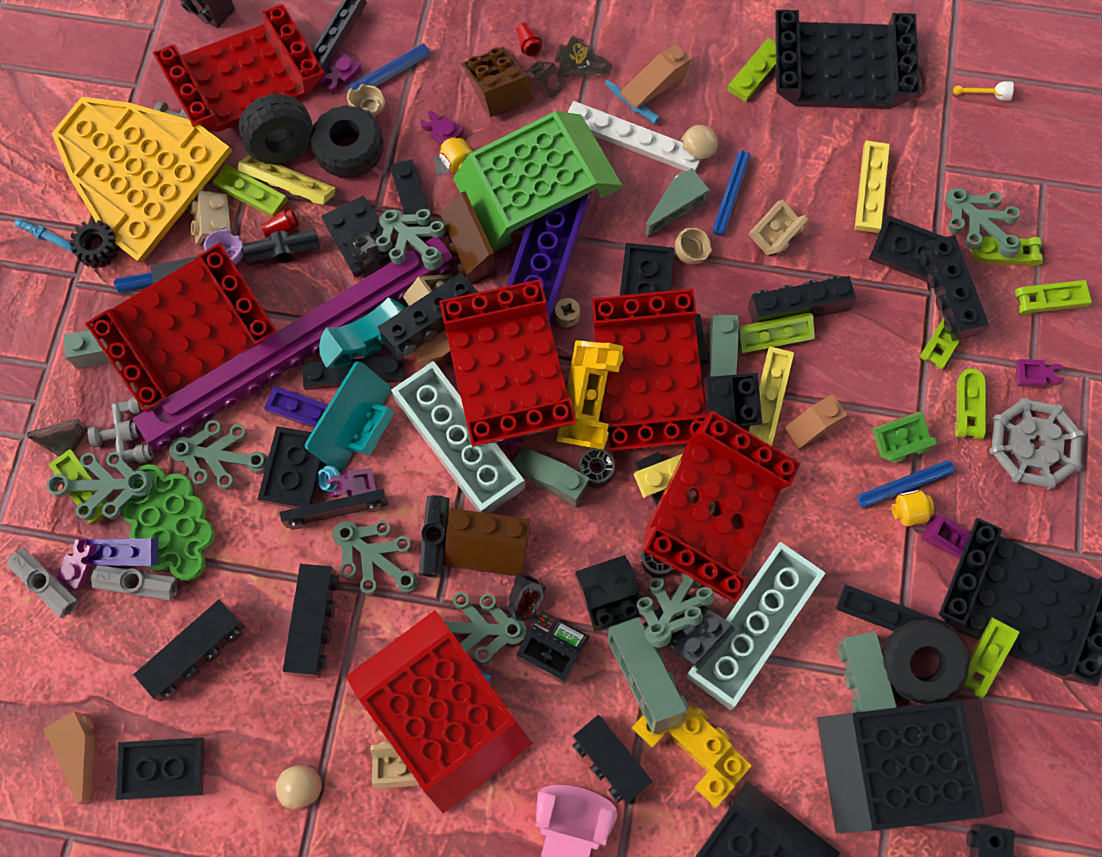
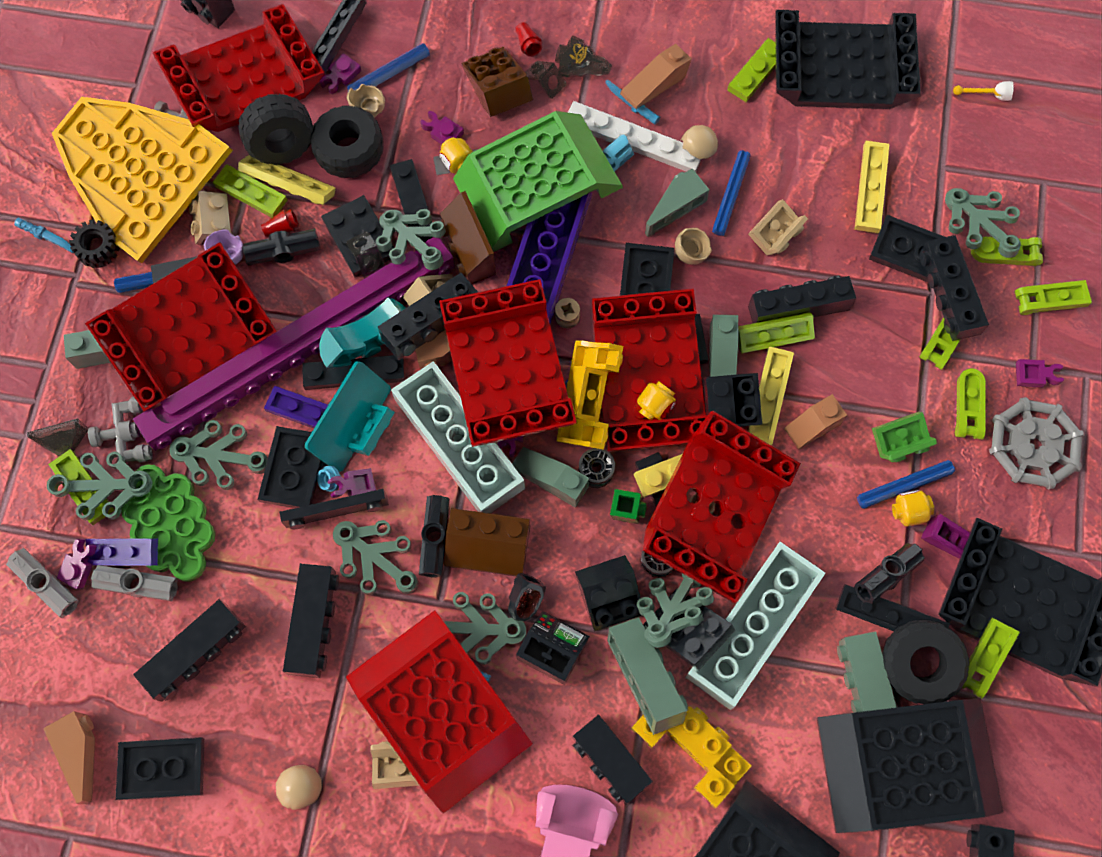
(618, 152): none -> medium azure arm
(628, 506): none -> green brick
(656, 401): none -> yellow head
(889, 573): none -> black piece

